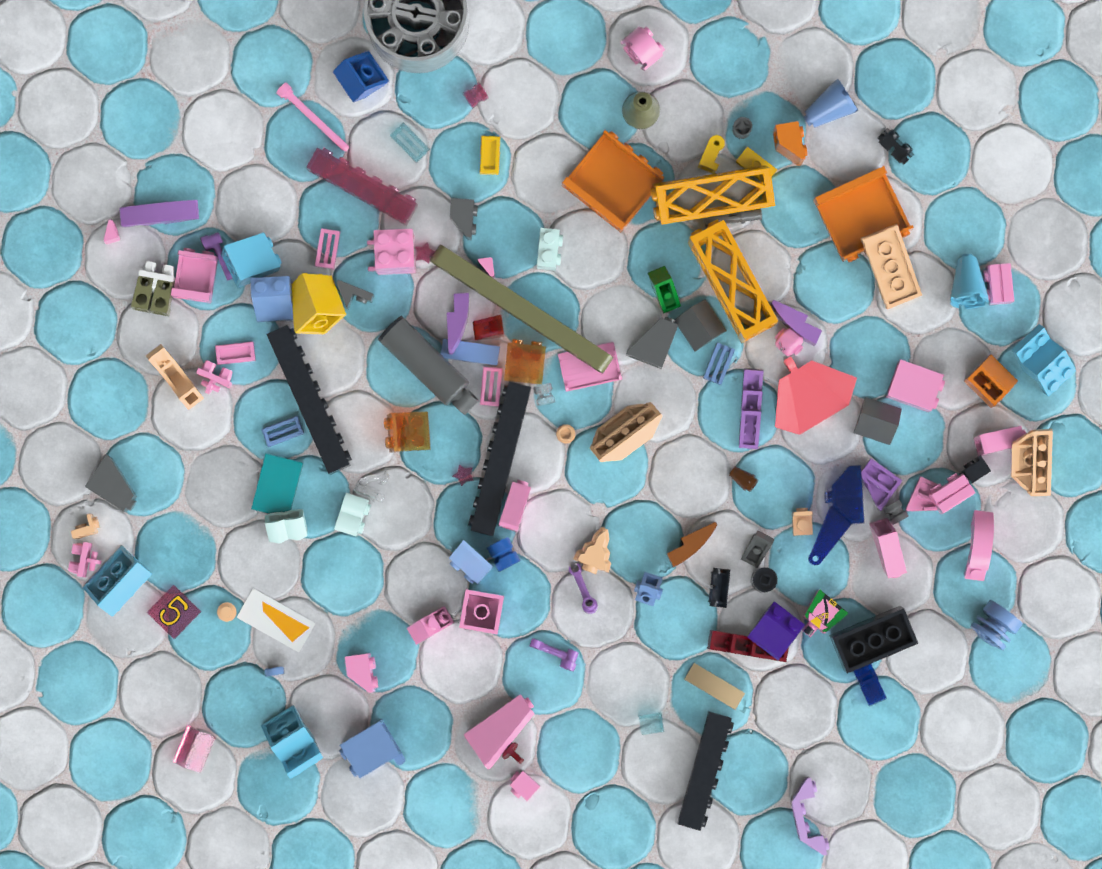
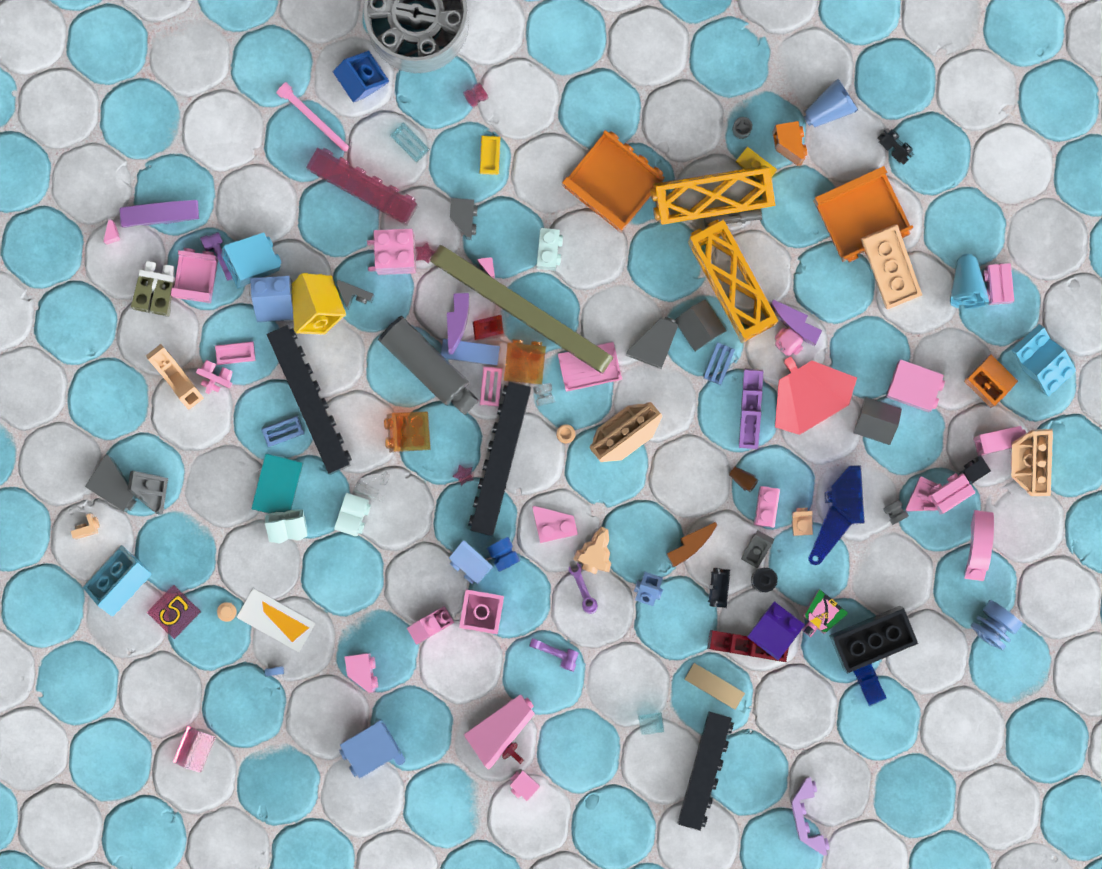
(85, 551): bright pink hips -> none
(149, 490): none -> wing
(292, 741): medium azure bracket -> none
(320, 246): bright pink tile -> none
(515, 505): bright pink slope -> none
(553, 524): none -> bright pink wing
(641, 110): olive cone -> none
(642, 47): bright pink brick -> none
(664, 289): green slope -> none
(713, 148): yellow leg -> none
(766, 507): none -> bright pink brick
(879, 483): medium lavender wing -> none
(888, 548): bright pink slope -> none

